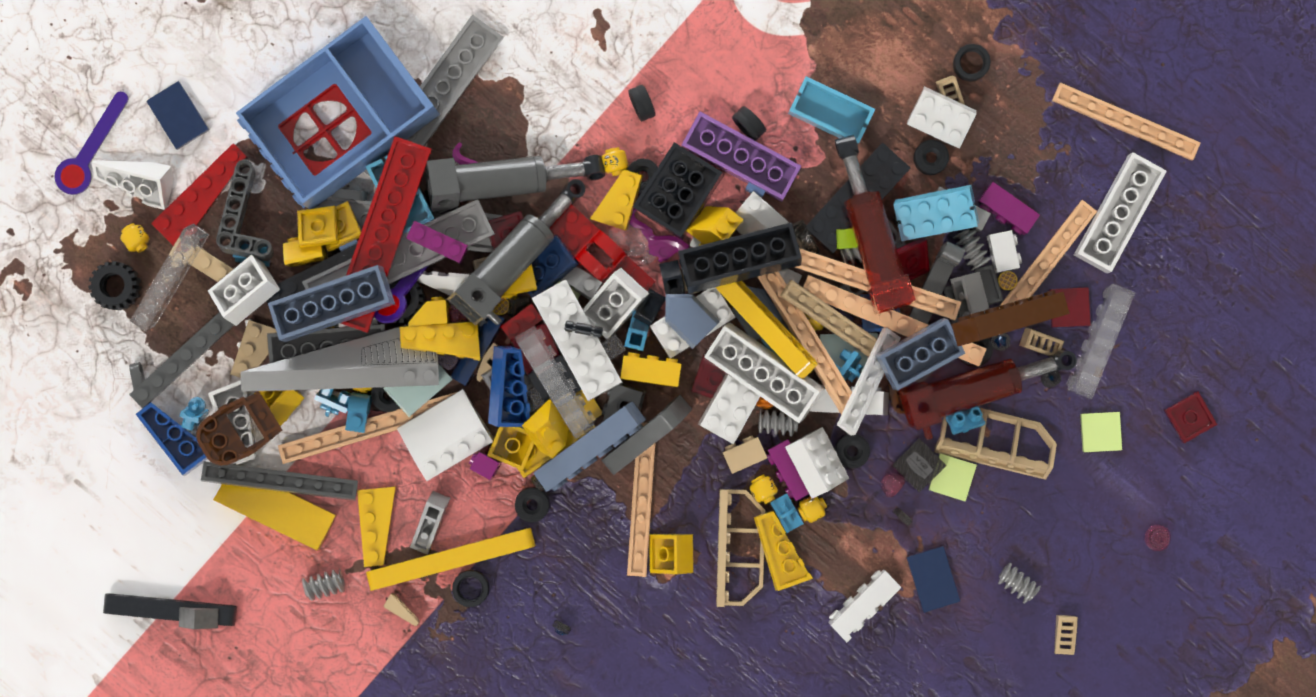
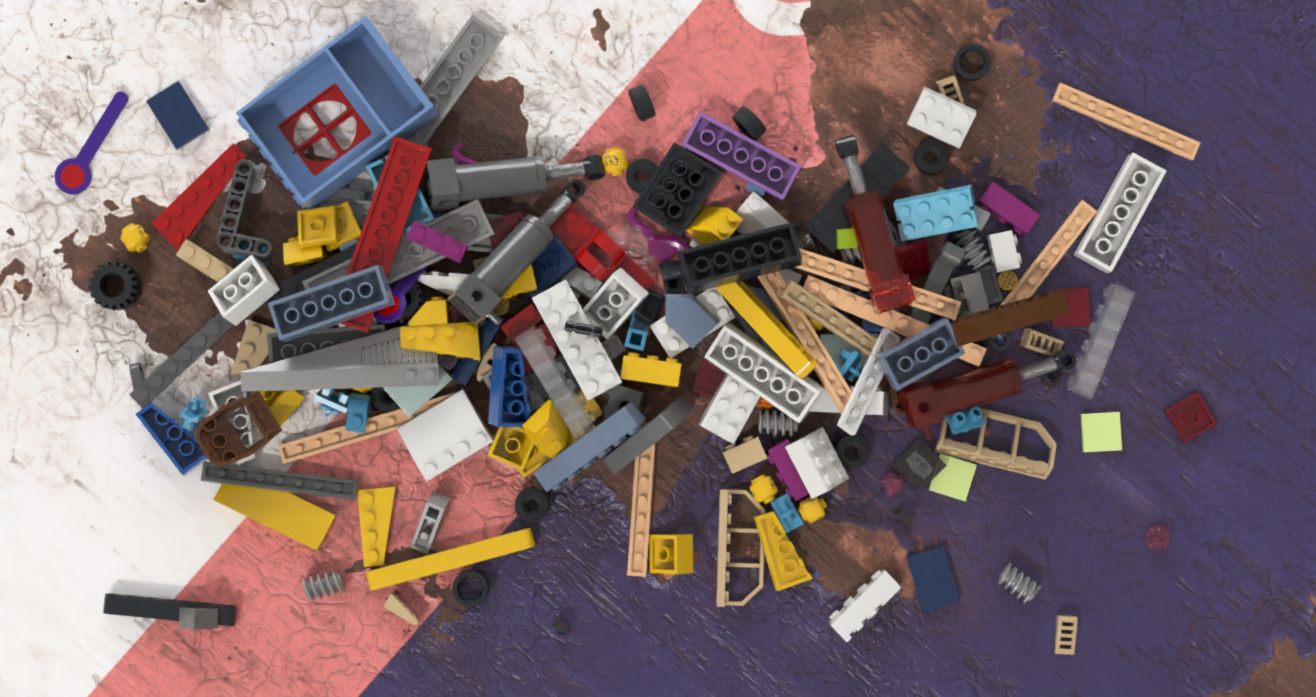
(144, 180): white wedge -> none
(169, 277): clear brick -> none
(484, 465): magenta brick -> none
(618, 203): yellow wing -> none
(830, 110): medium azure piece -> none

